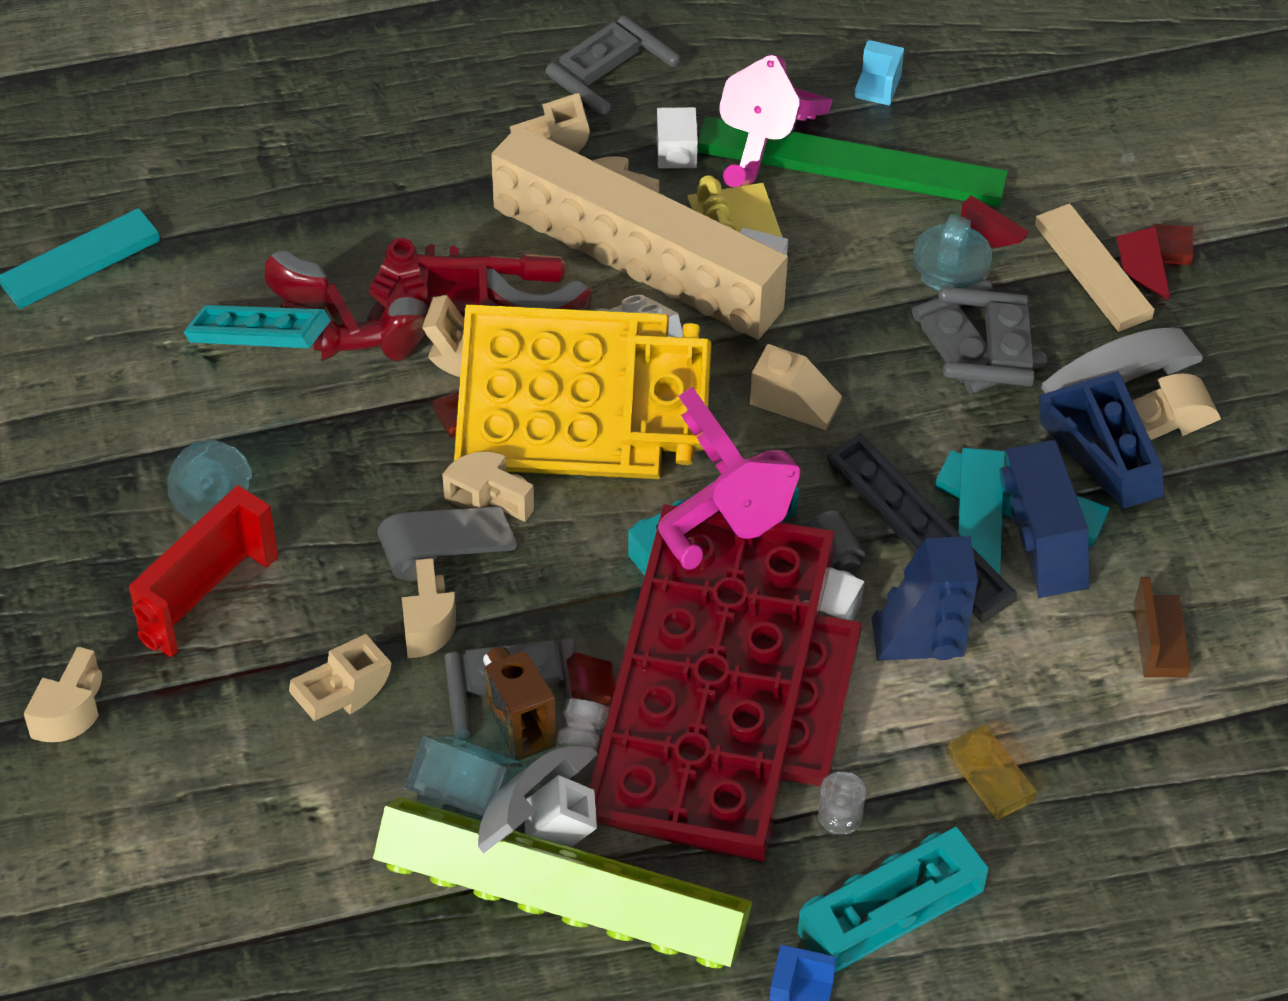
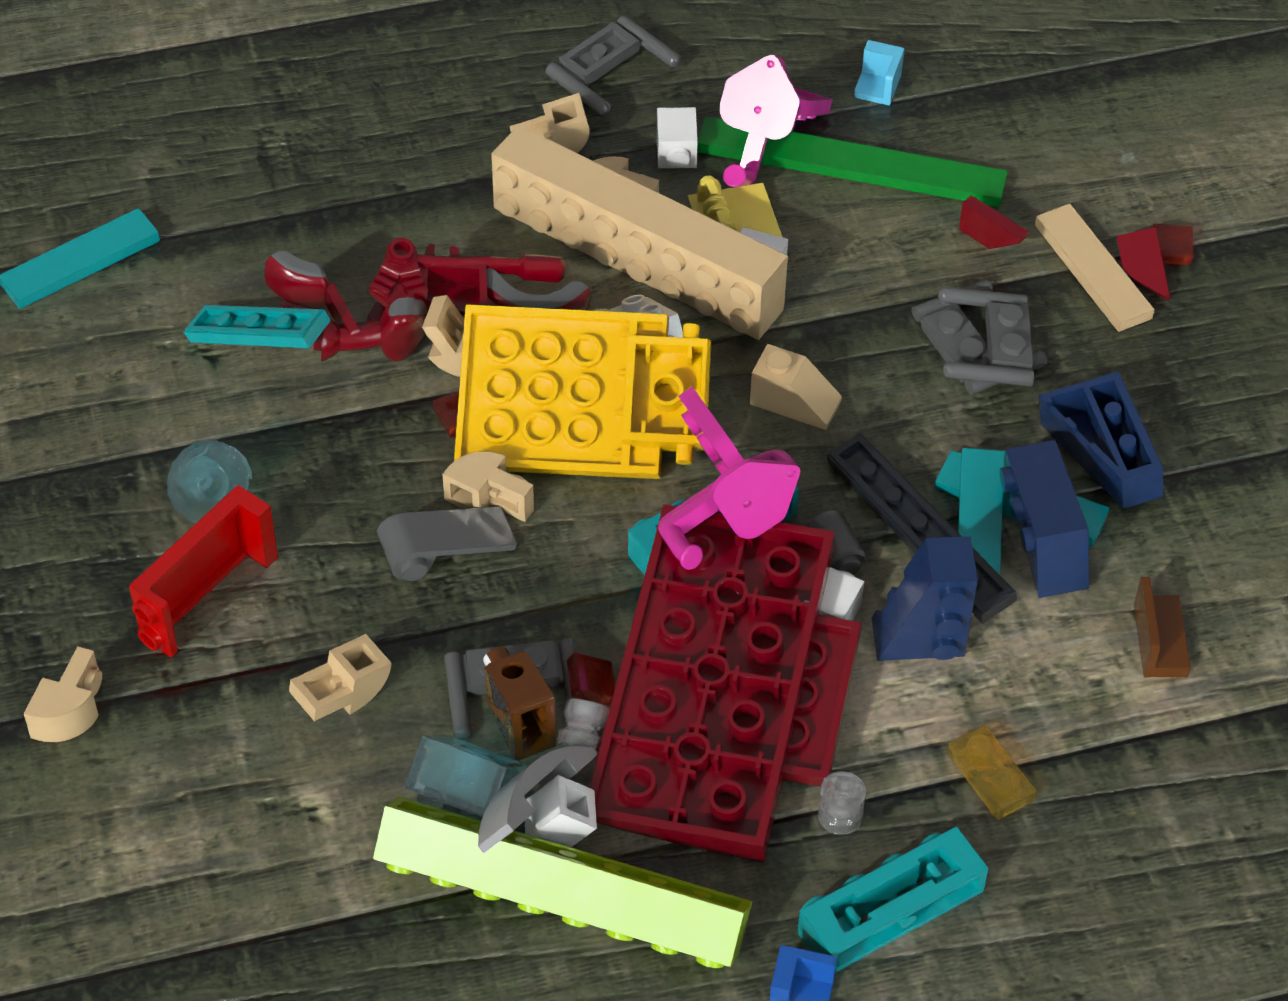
(431, 615): tan brick -> none
(952, 254): clear light blue tile -> none
(1131, 356): light grey slope -> none
(1178, 404): tan brick -> none

